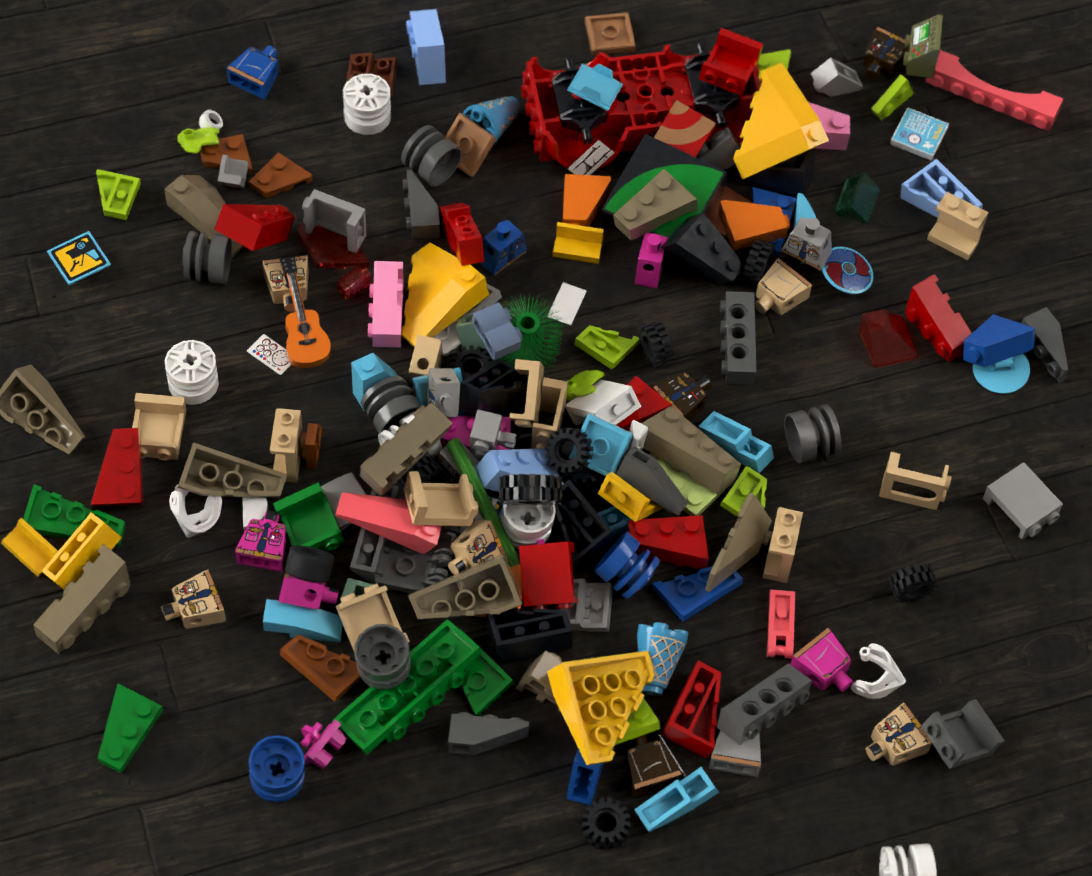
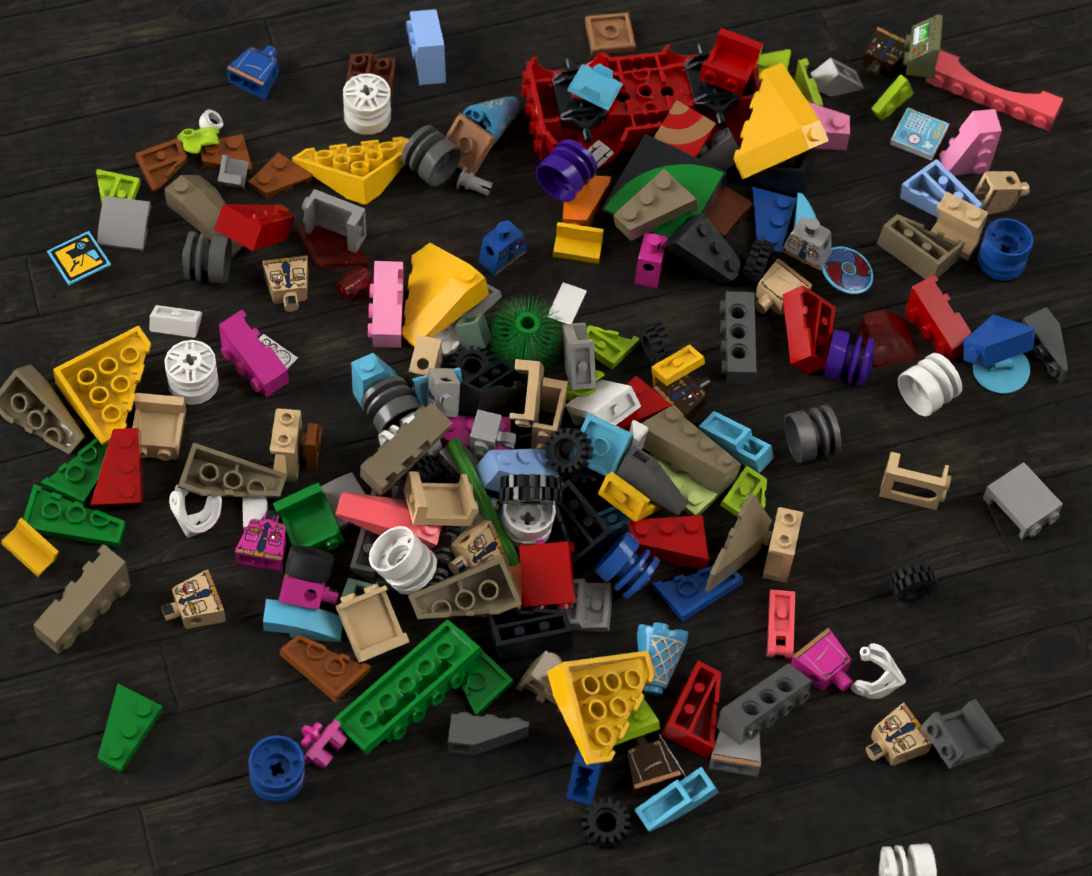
(79, 477): none -> green wing
(80, 549): yellow brick -> none
(104, 382): none -> yellow slope
(123, 223): none -> light grey slope
(161, 163): none -> dark orange wing
(175, 321): none -> white slope
(251, 355): none -> dark pink wedge
(306, 341): orange piece -> none
(355, 171): none -> yellow slope
(378, 643): dark grey wheel -> none
(403, 560): none -> white wheel
(422, 209): dark grey slope -> none
(462, 233): red brick -> none
(472, 182): none -> light grey pin
(497, 331): sand blue brick -> none
(566, 170): none -> dark purple wheel
(579, 356): none -> light grey panel
(677, 365): none -> yellow panel
(751, 221): orange slope -> none
(807, 86): none -> lime wing
(808, 328): none -> red wedge
(849, 357): none -> dark purple wheel
(858, 197): clear green panel -> none
(919, 248): none -> dark tan wedge
(930, 384): none -> white wheel
(974, 146): none -> bright pink wedge
(1000, 190): none -> tan torso
(1005, 249): none -> blue wheel

